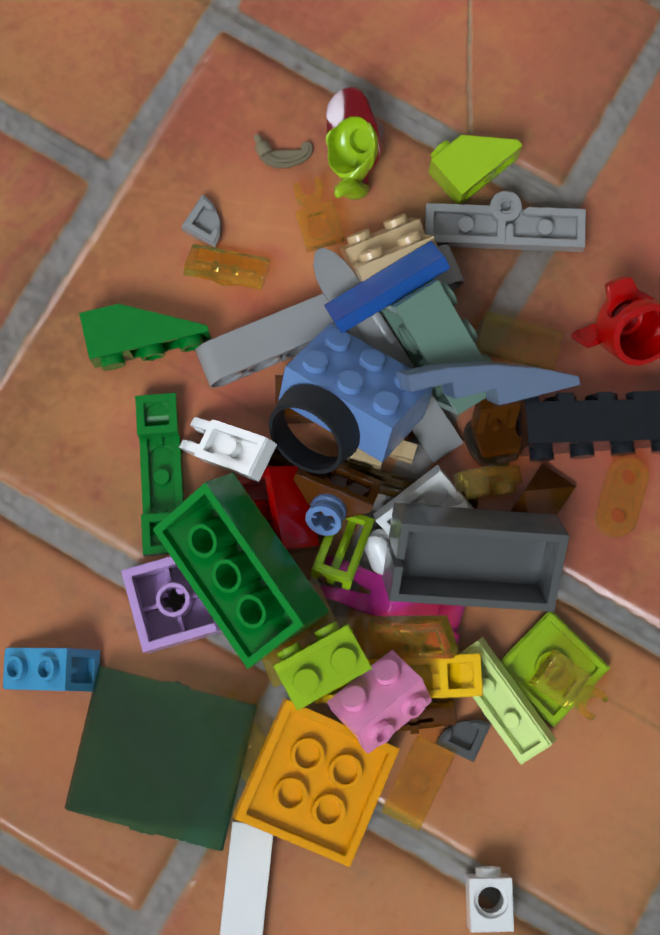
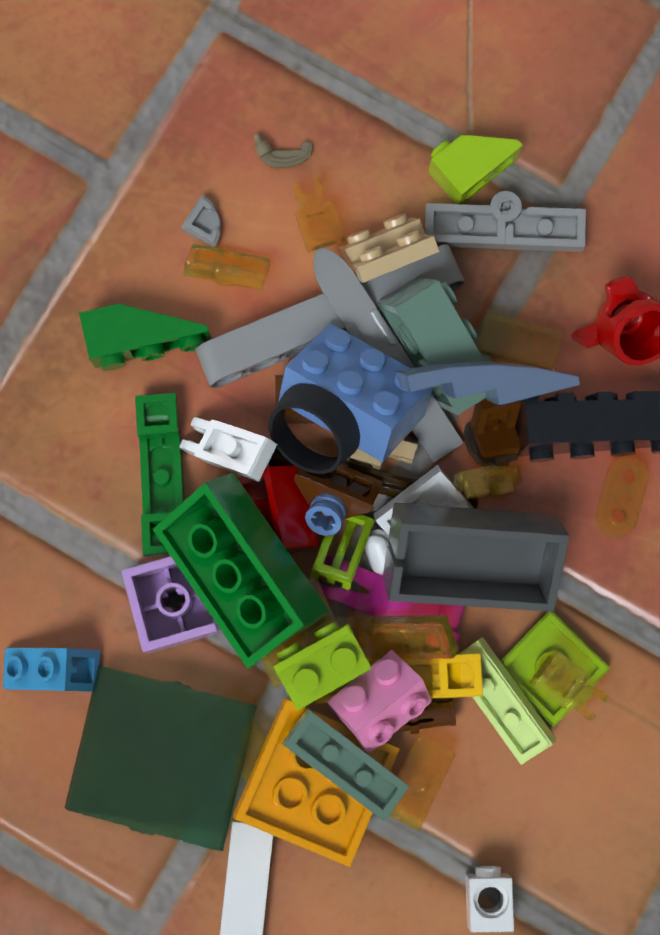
(345, 764): none -> sand green plate
(353, 142): lime hair -> none
(387, 286): blue tile -> none
(464, 738): dark grey tile -> none
(544, 493): reddish brown slope -> none

